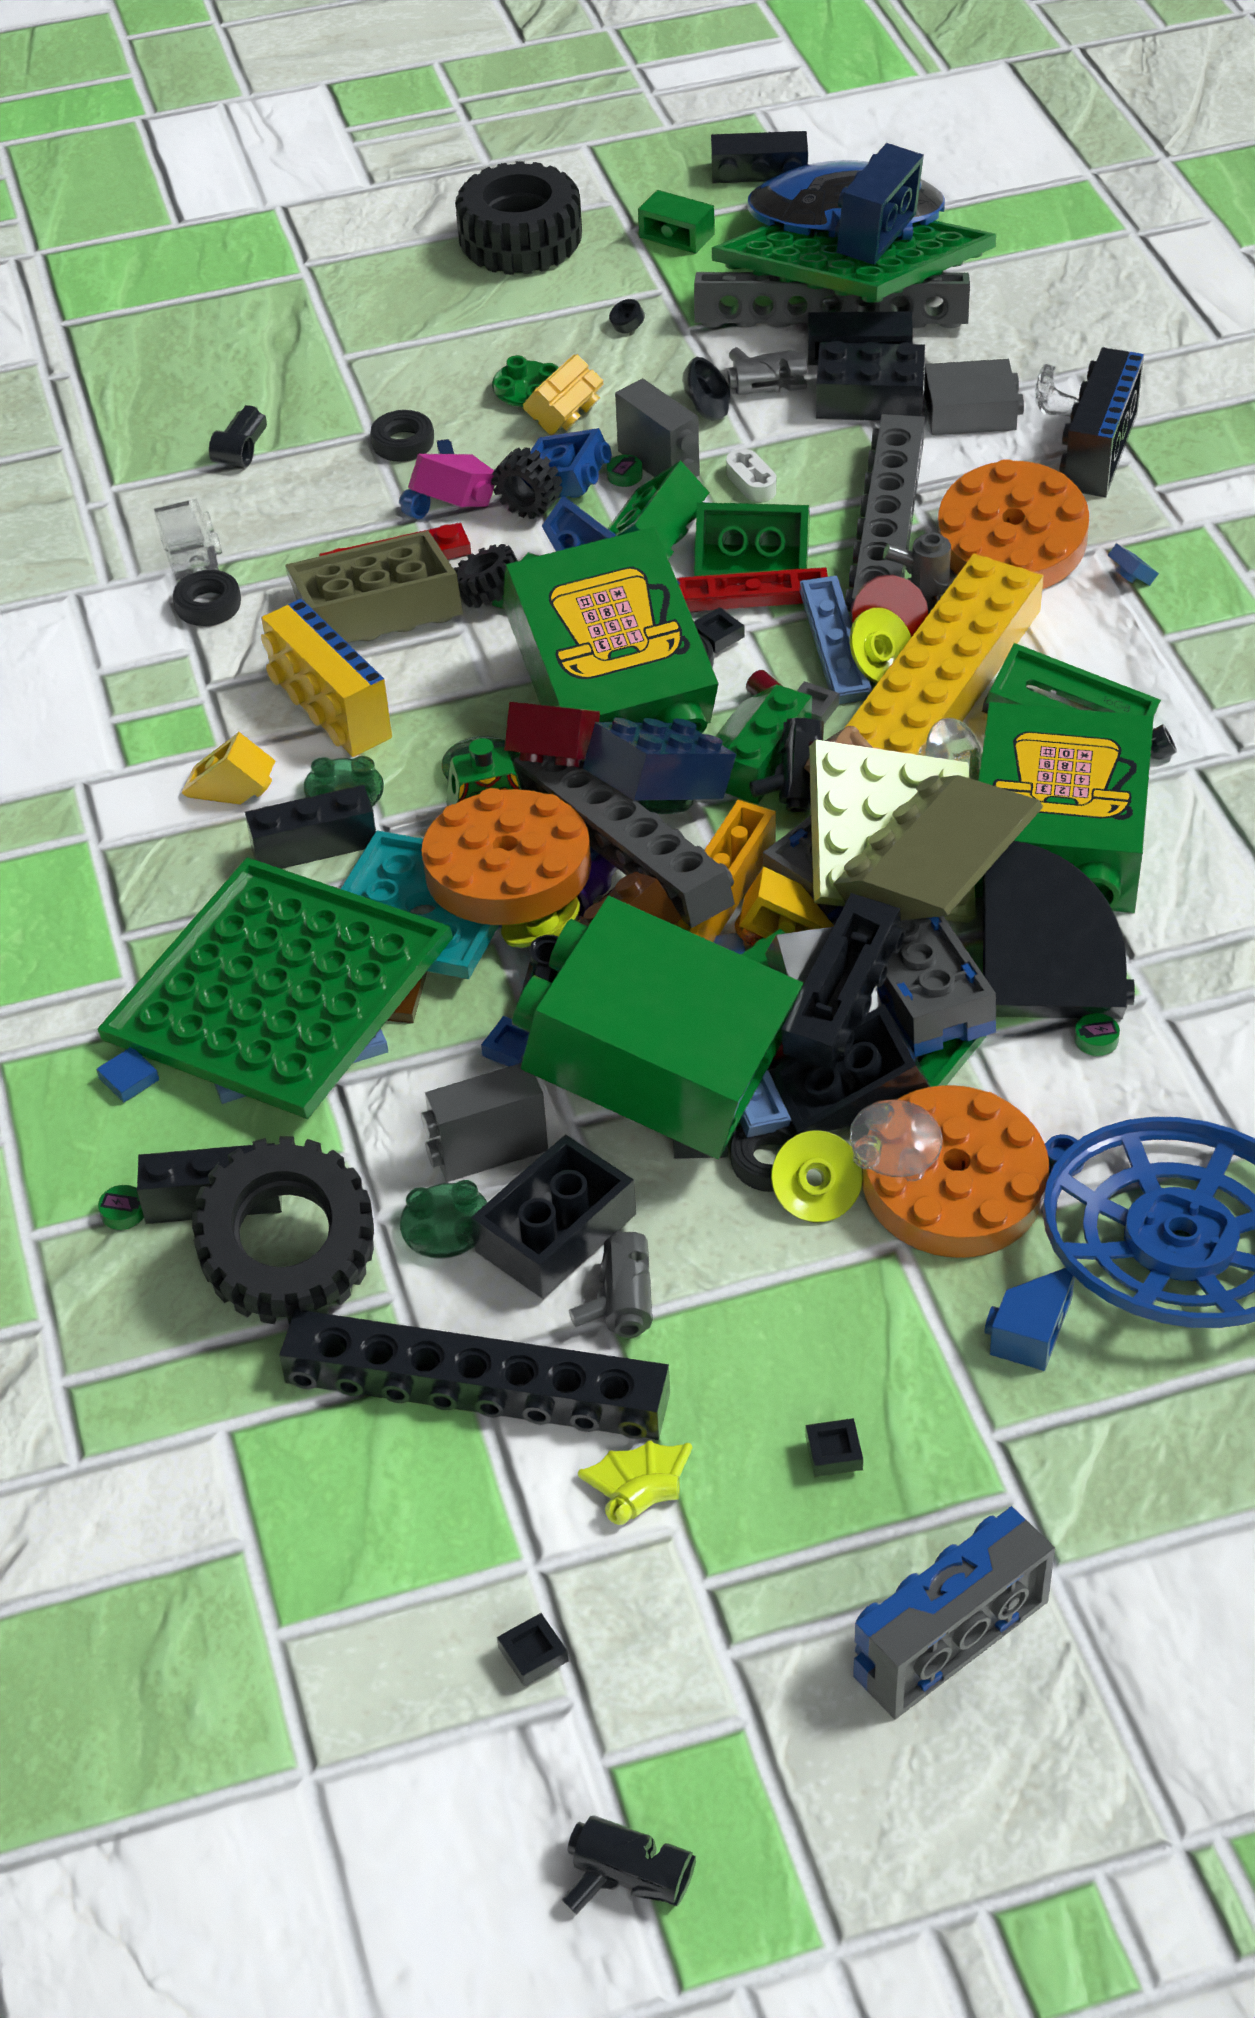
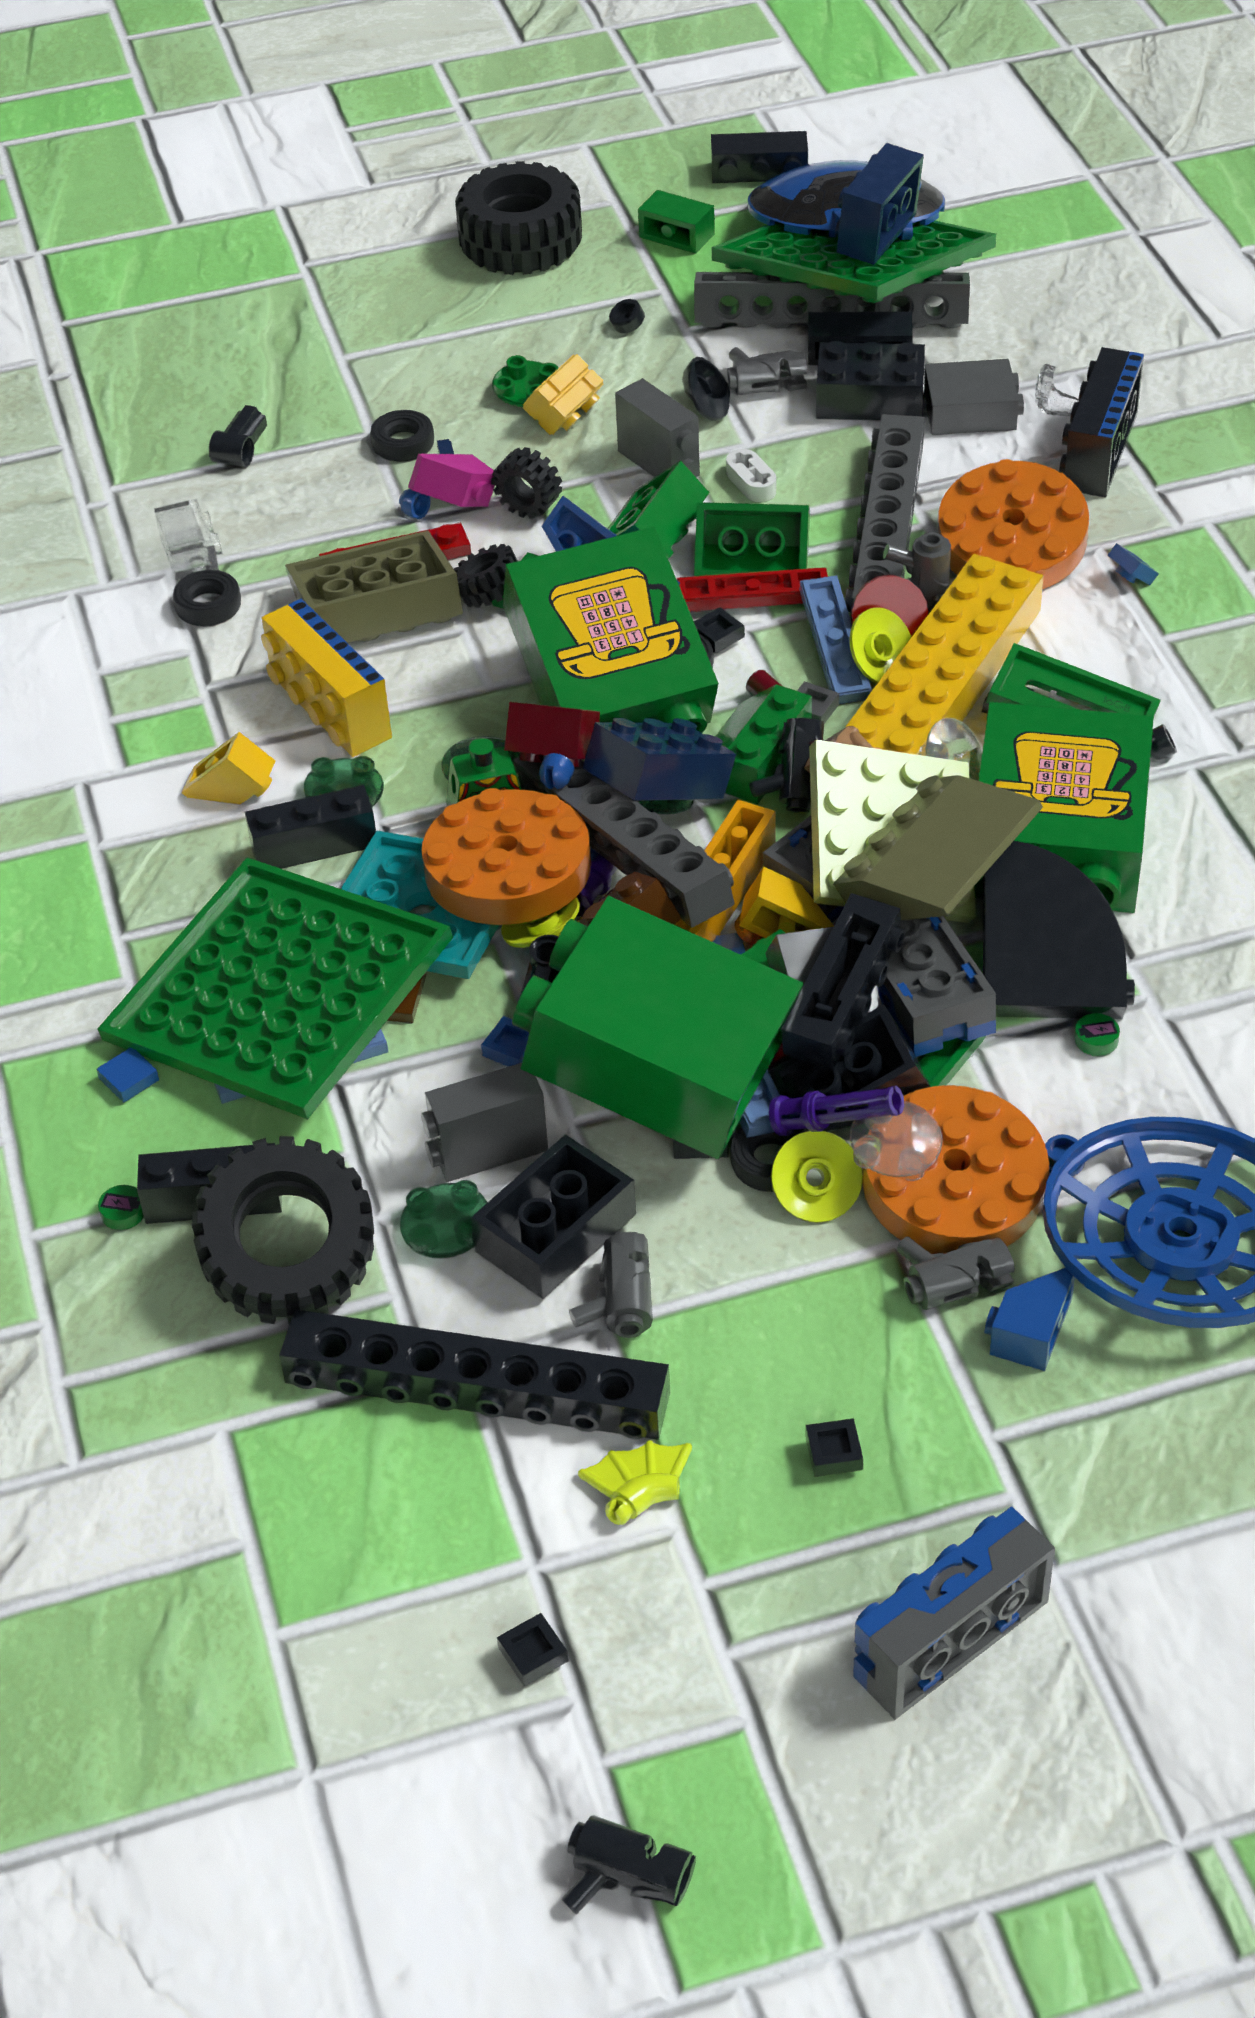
(561, 773): none -> blue hinge
(576, 457): blue plate -> none
(624, 470): green tile -> none
(818, 1110): none -> dark purple pin
(957, 1274): none -> dark grey piece

